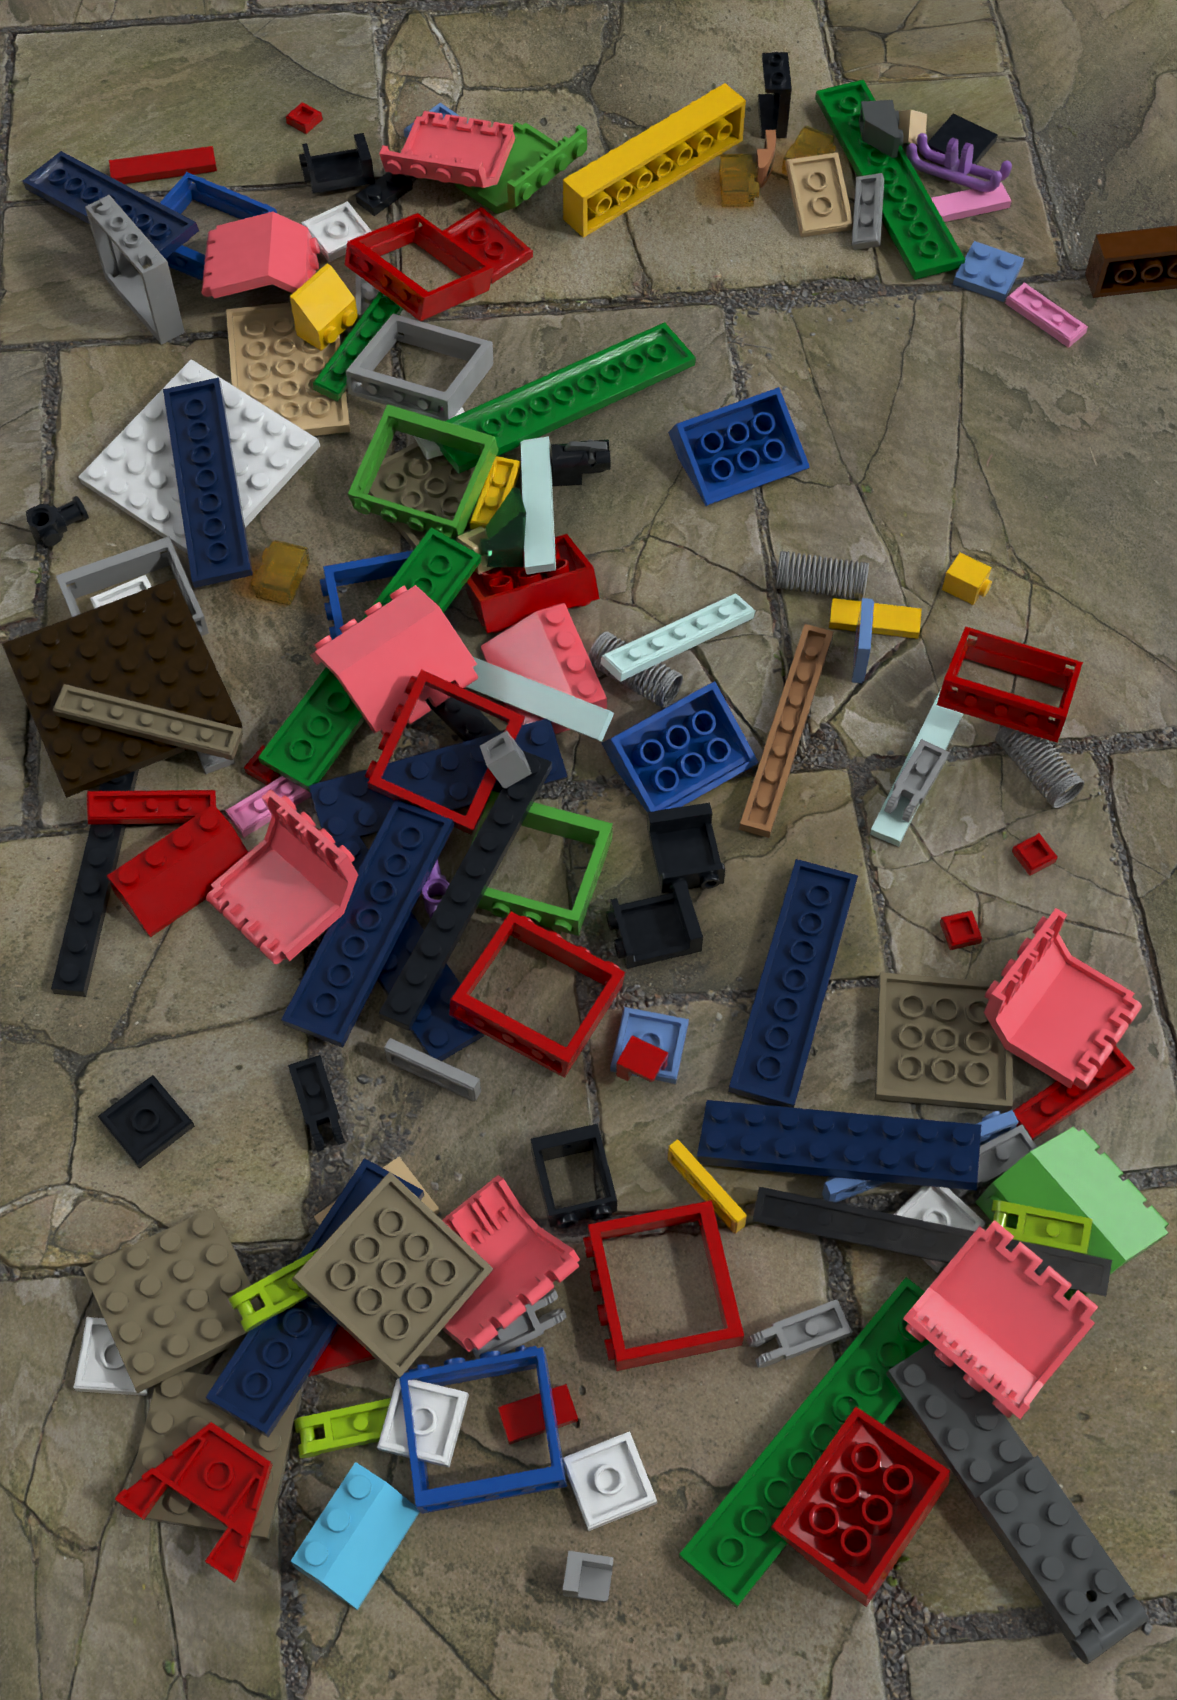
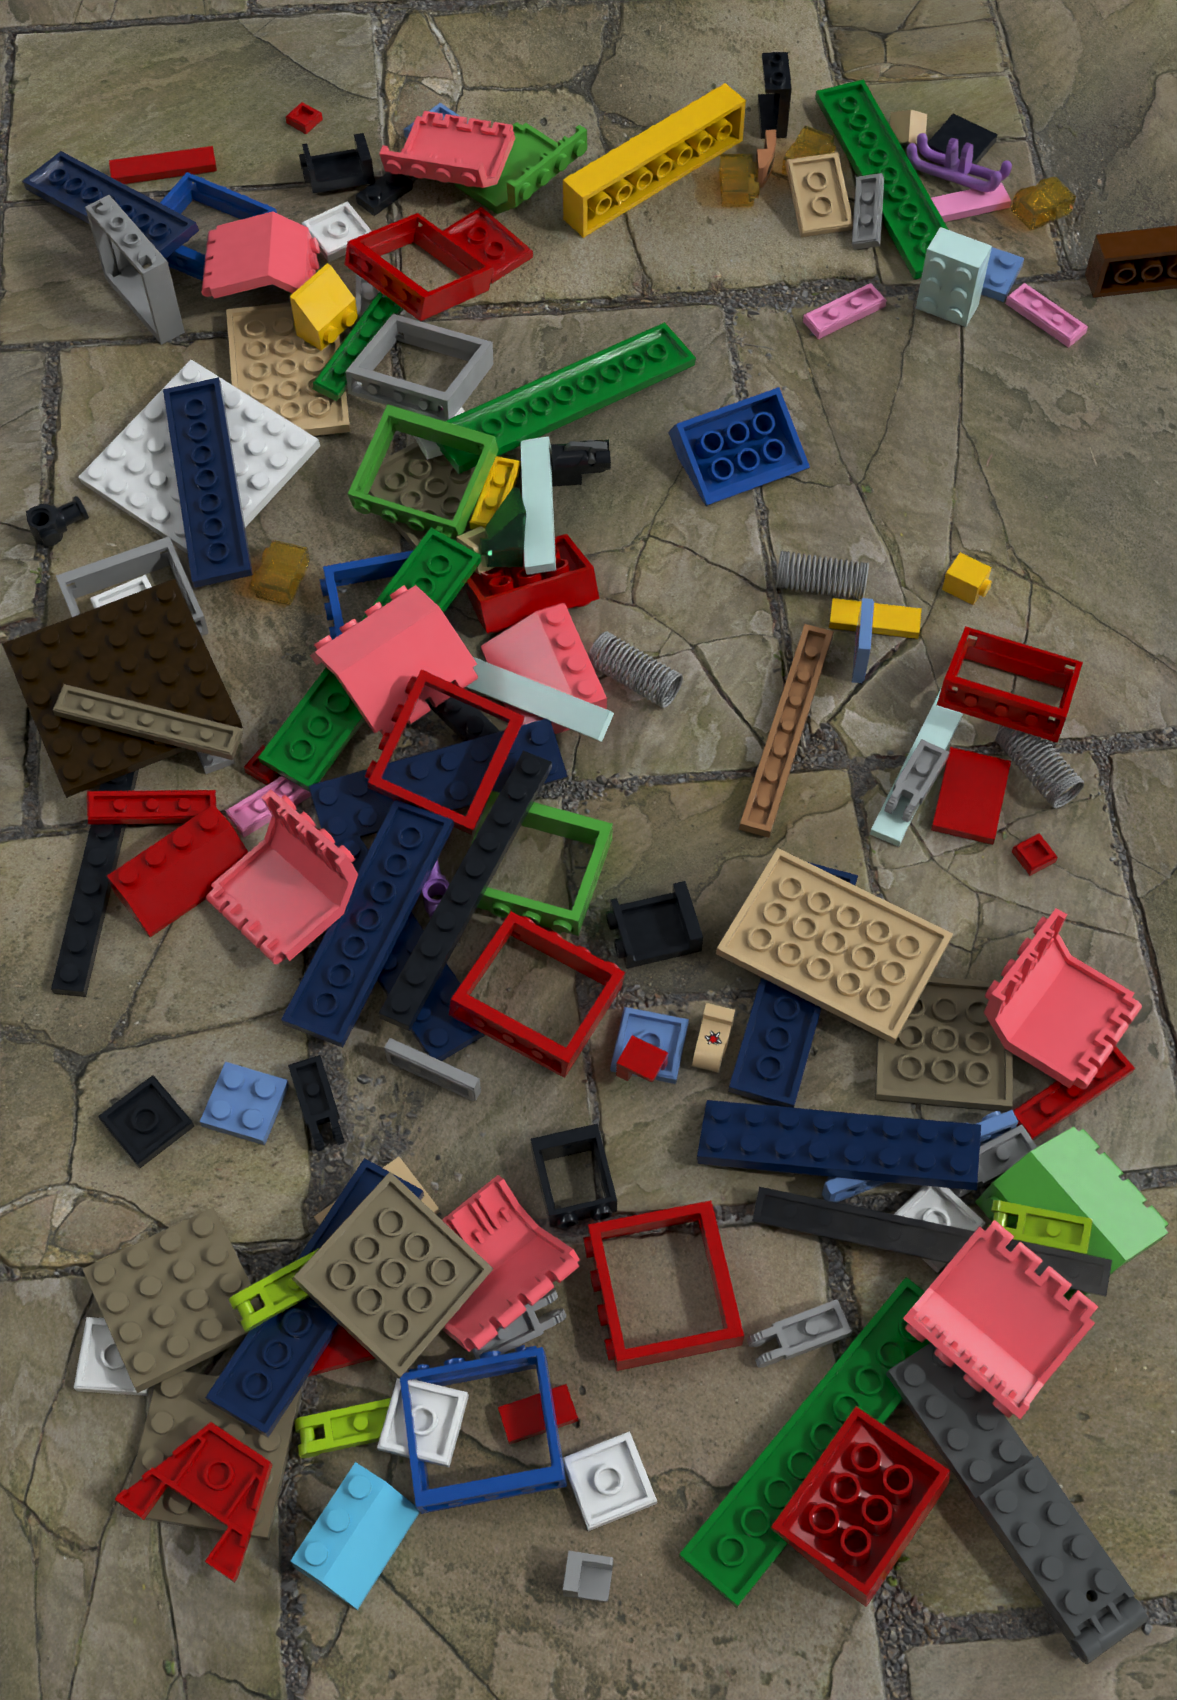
(244, 1103): none -> medium blue plate
(505, 759): light grey panel -> none
(677, 637): light aqua tile -> none
(681, 750): blue slope -> none
(685, 847): black panel -> none
(706, 1186): yellow tile -> none
(713, 1037): none -> tan leg
(835, 945): none -> tan plate
(844, 311): none -> bright pink tile
(880, 126): dark grey slope -> none
(953, 276): none -> light aqua brick
(961, 930): red tile -> none
(971, 795): none -> red tile
(1043, 203): none -> clear yellow brick

